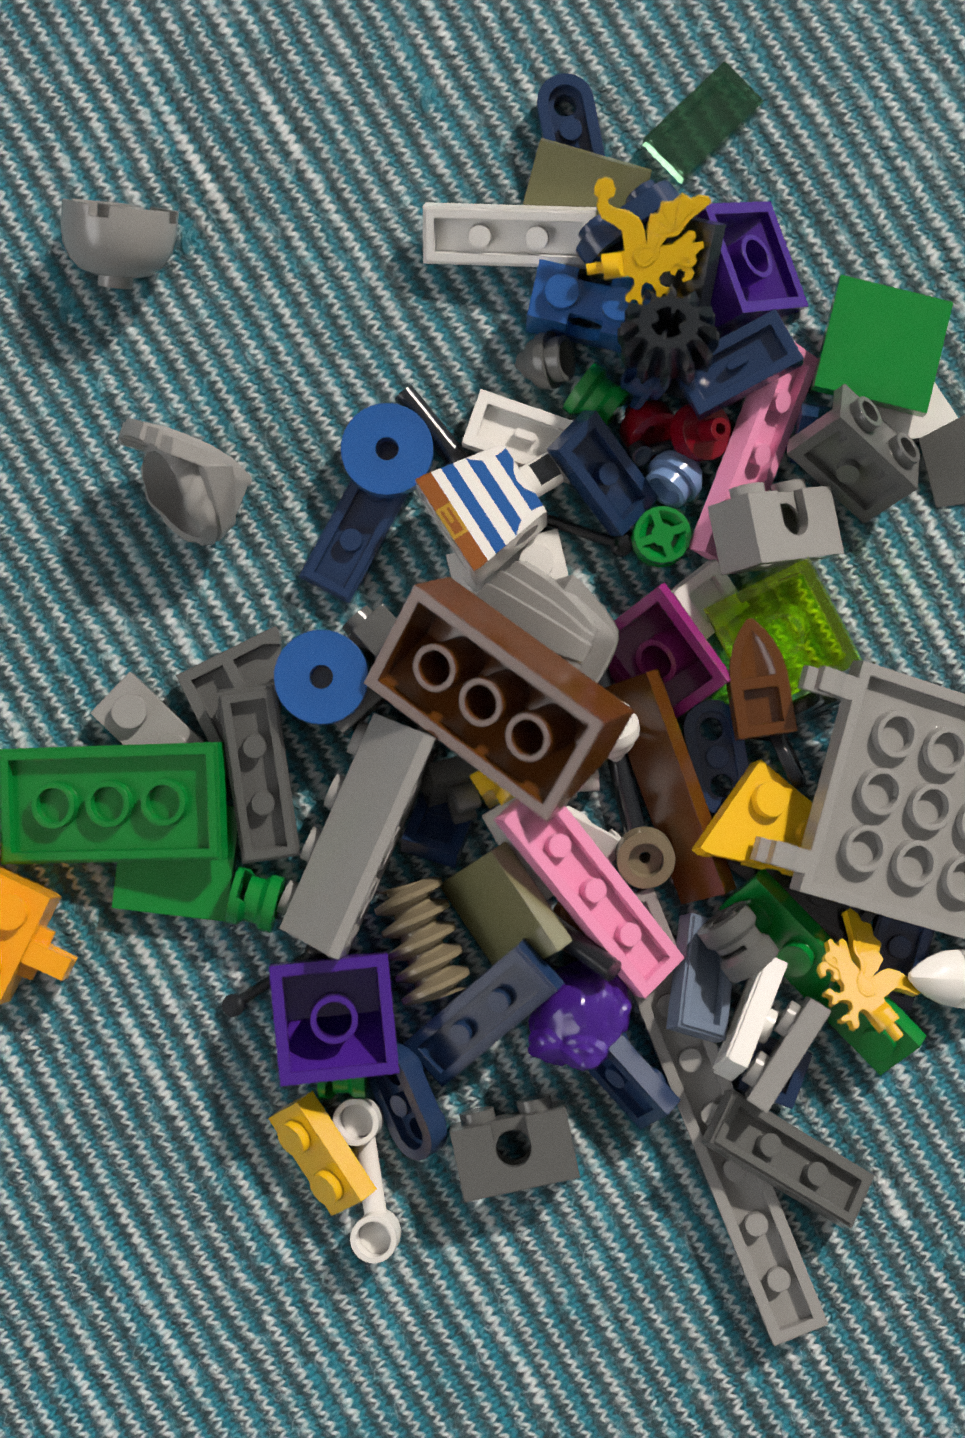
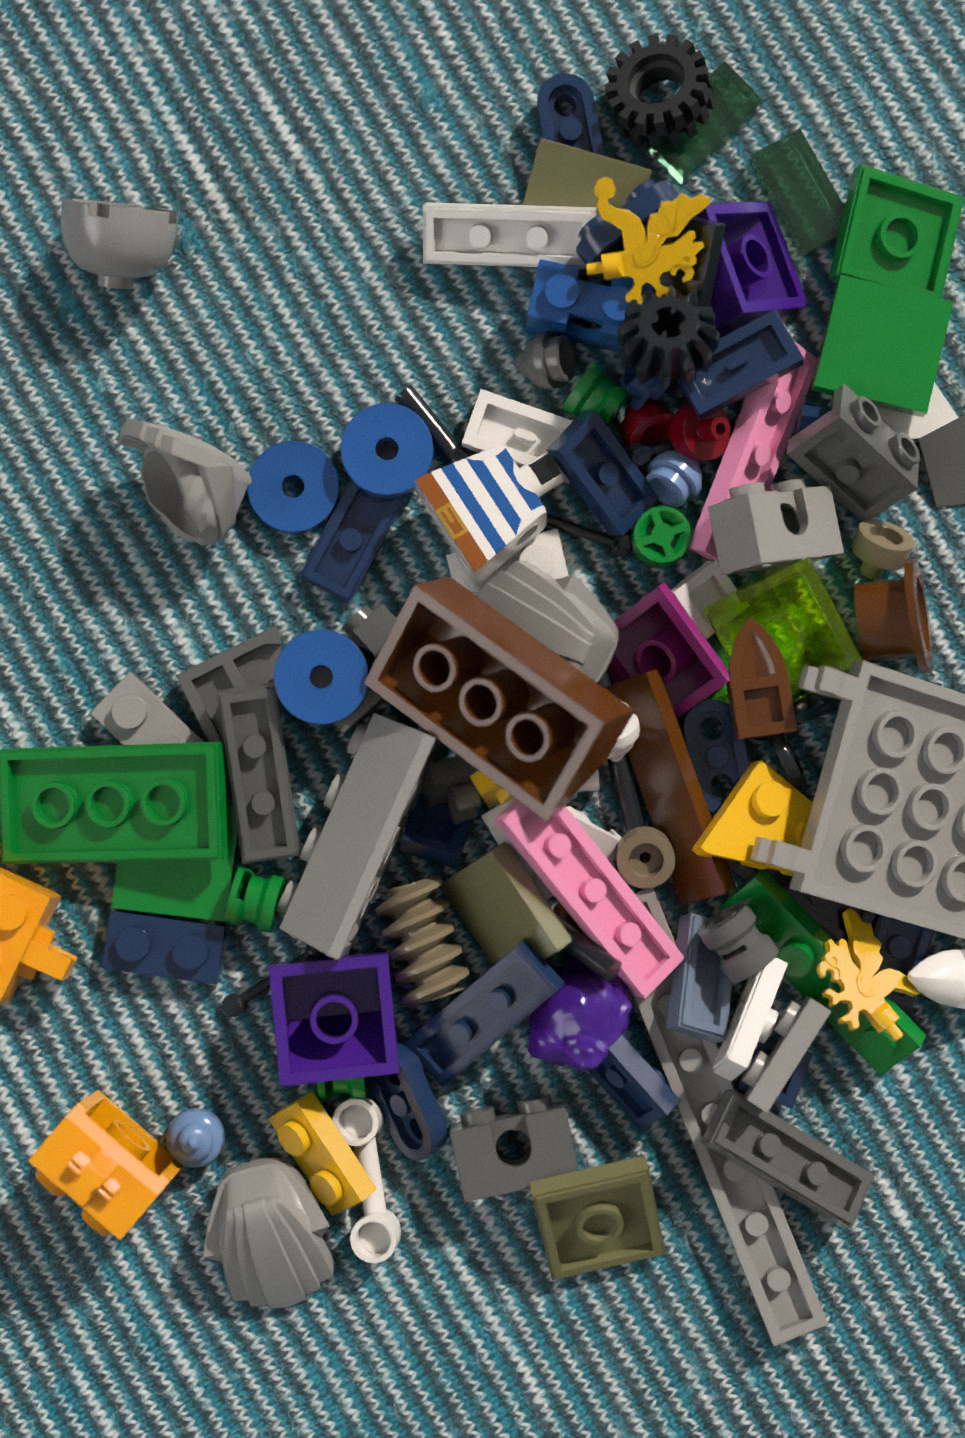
(104, 1165): none -> light orange hinge
(164, 947): none -> dark blue plate
(195, 1137): none -> medium blue plate
(268, 1234): none -> light grey hair
(287, 462): none -> blue piece
(598, 1217): none -> olive tile
(650, 66): none -> black tyre
(799, 192): none -> clear green tile
(881, 547): none -> dark tan tile
(895, 619): none -> reddish brown piece
(896, 232): none -> green tile

